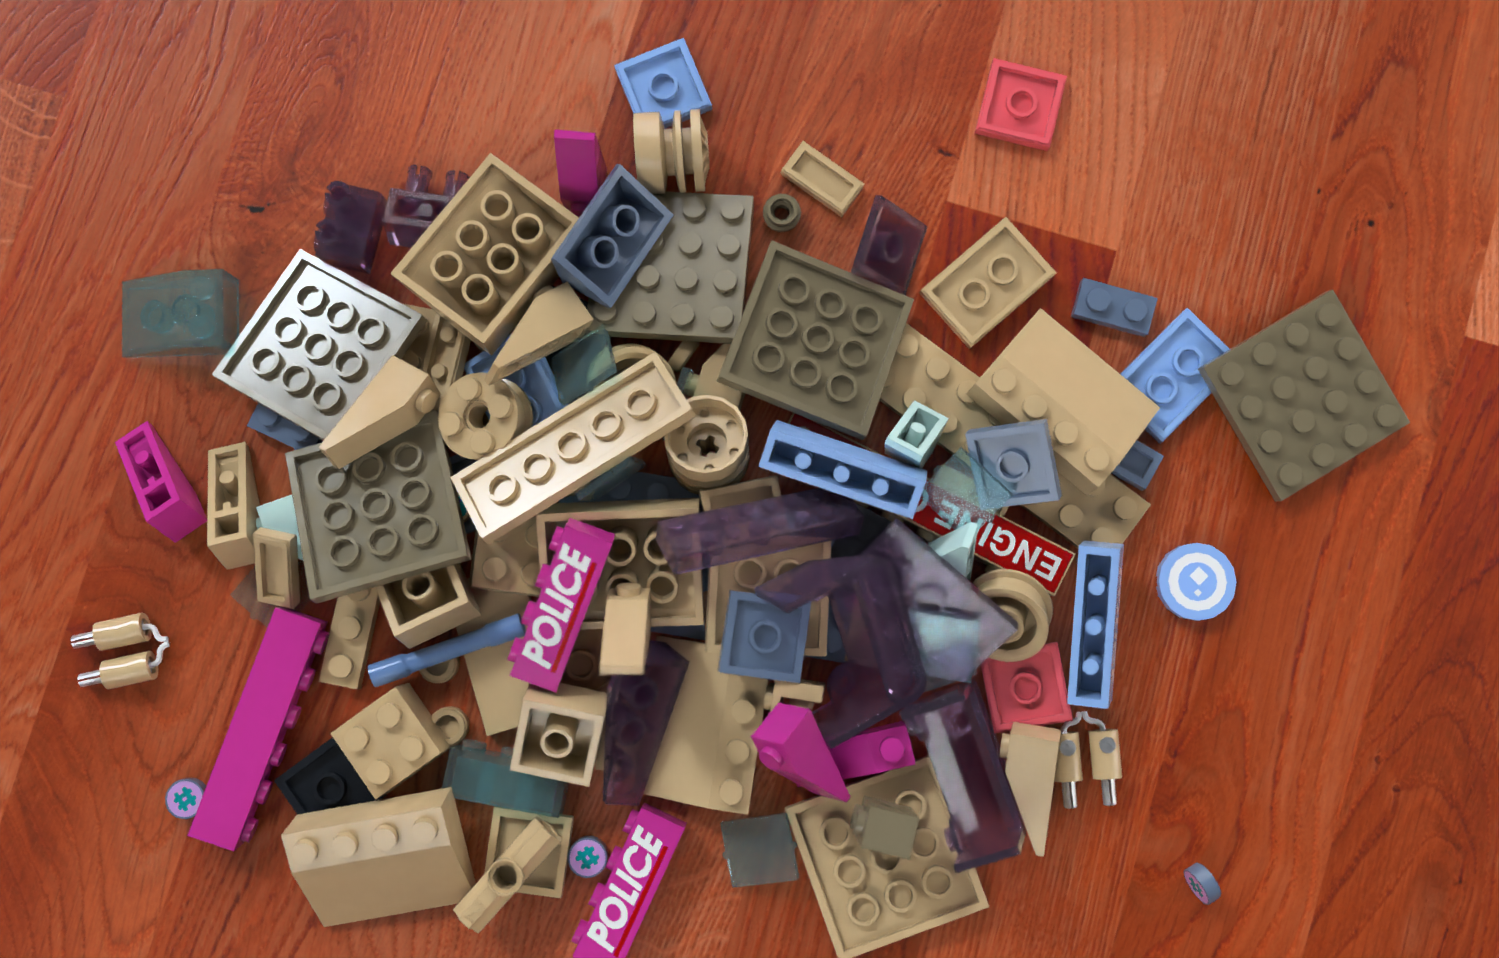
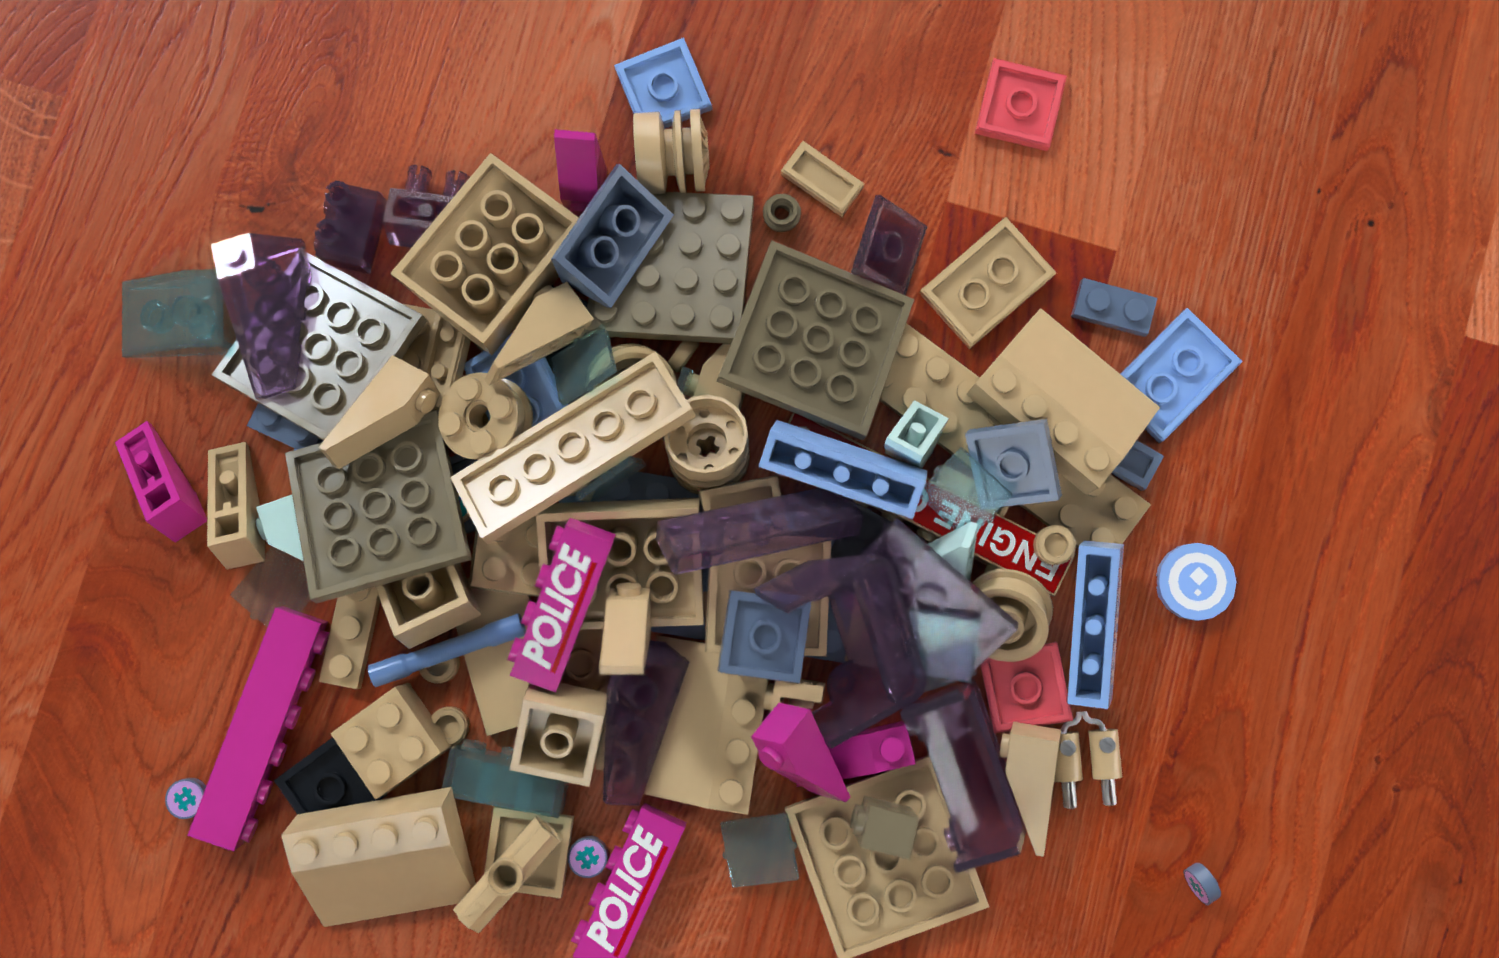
(124, 669): tan piece -> none
(265, 298): none -> clear purple wedge
(276, 567): tan tile -> none
(1054, 545): none -> tan tile
(1304, 395): dark tan plate -> none

